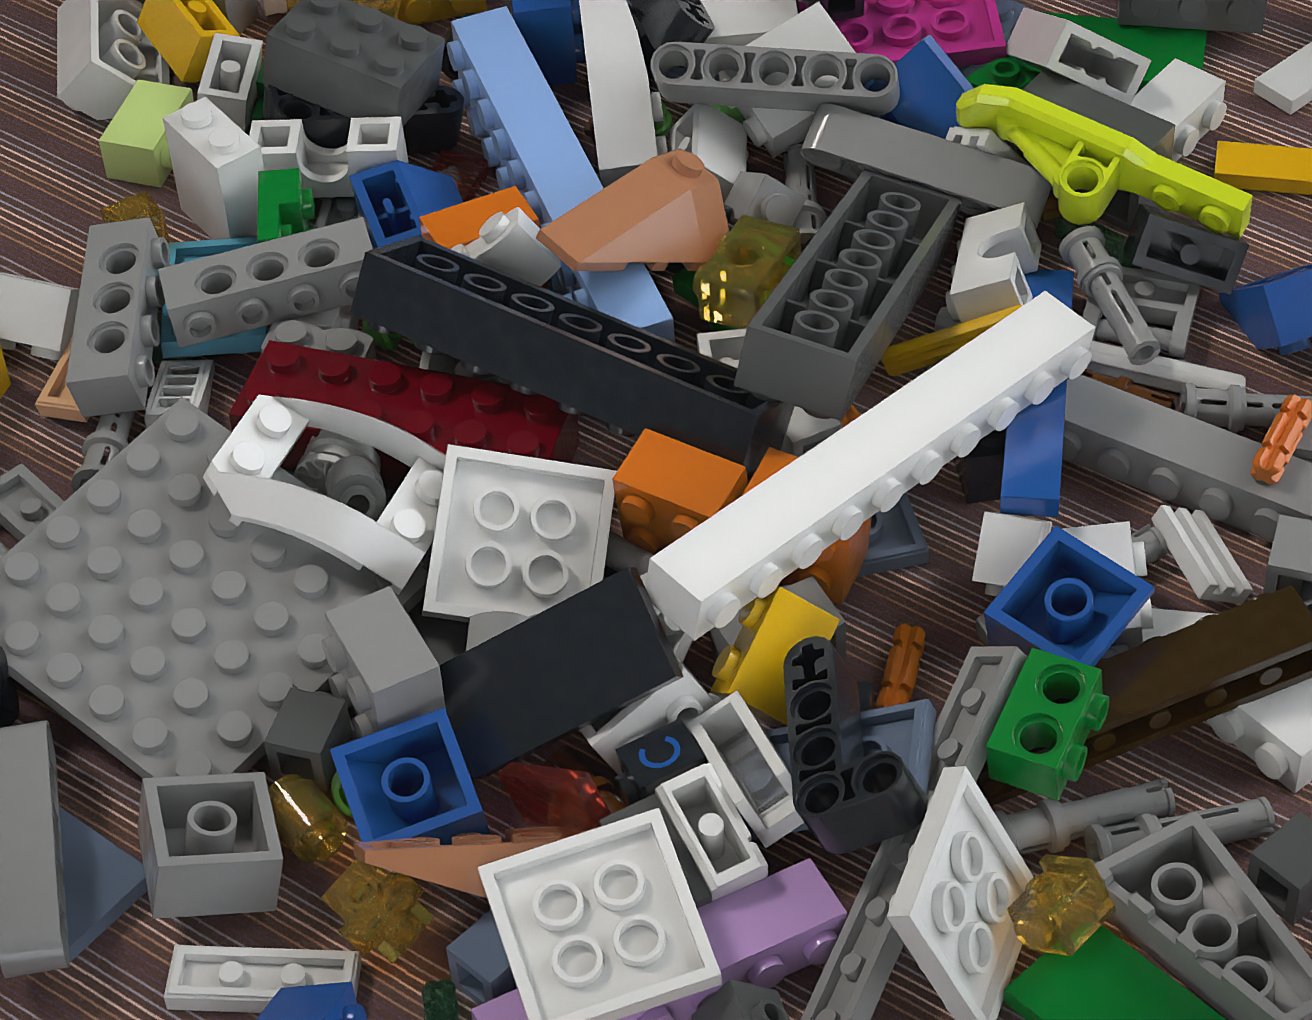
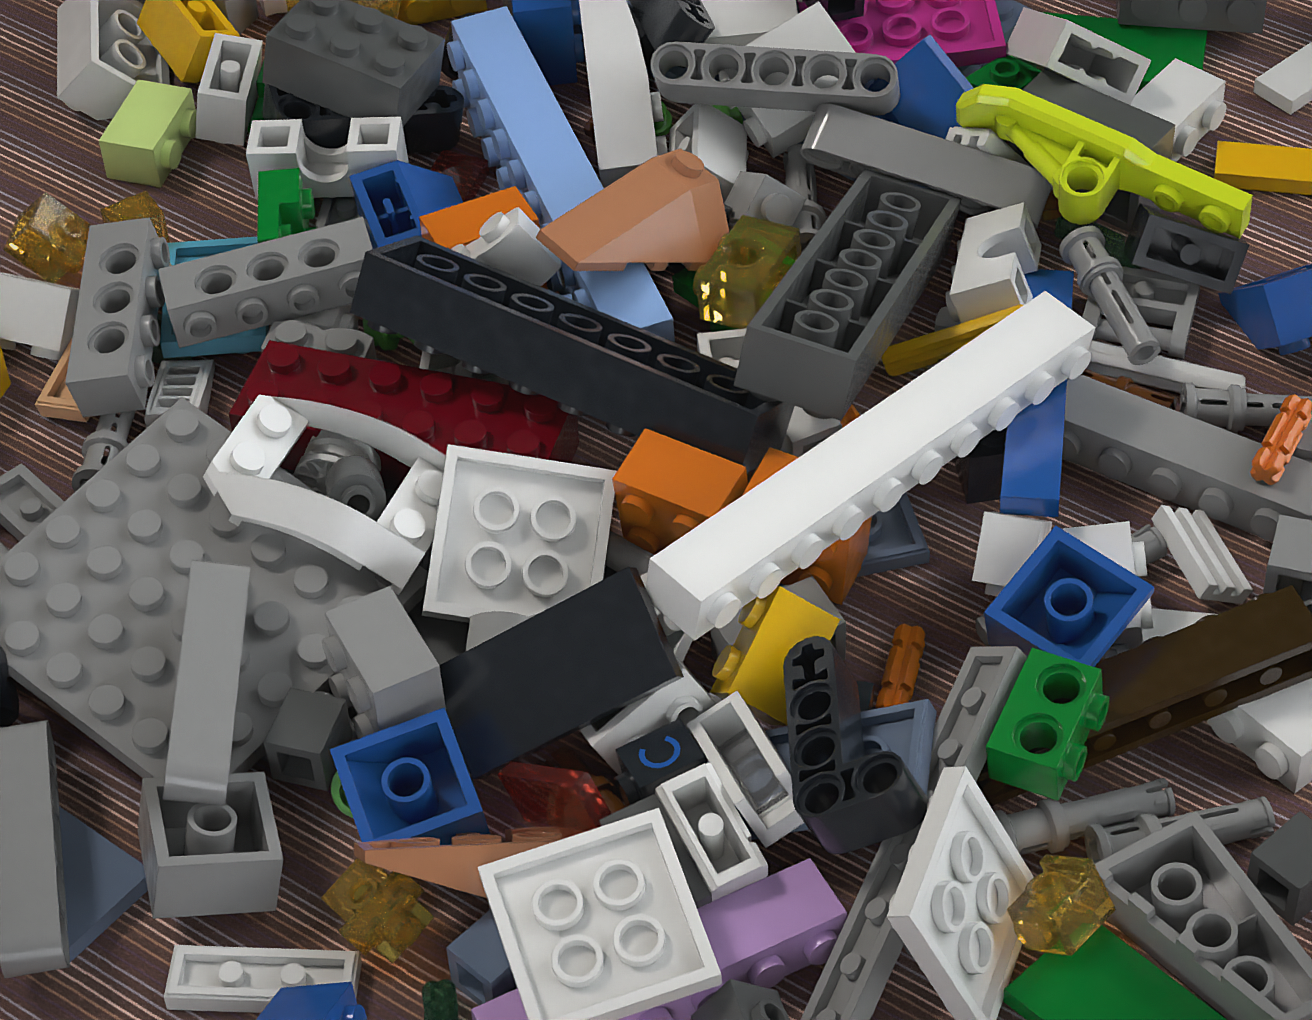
(49, 239): none -> clear yellow brick
(207, 684): none -> light grey beam
(214, 170): white brick -> none
(306, 818): clear yellow brick -> none

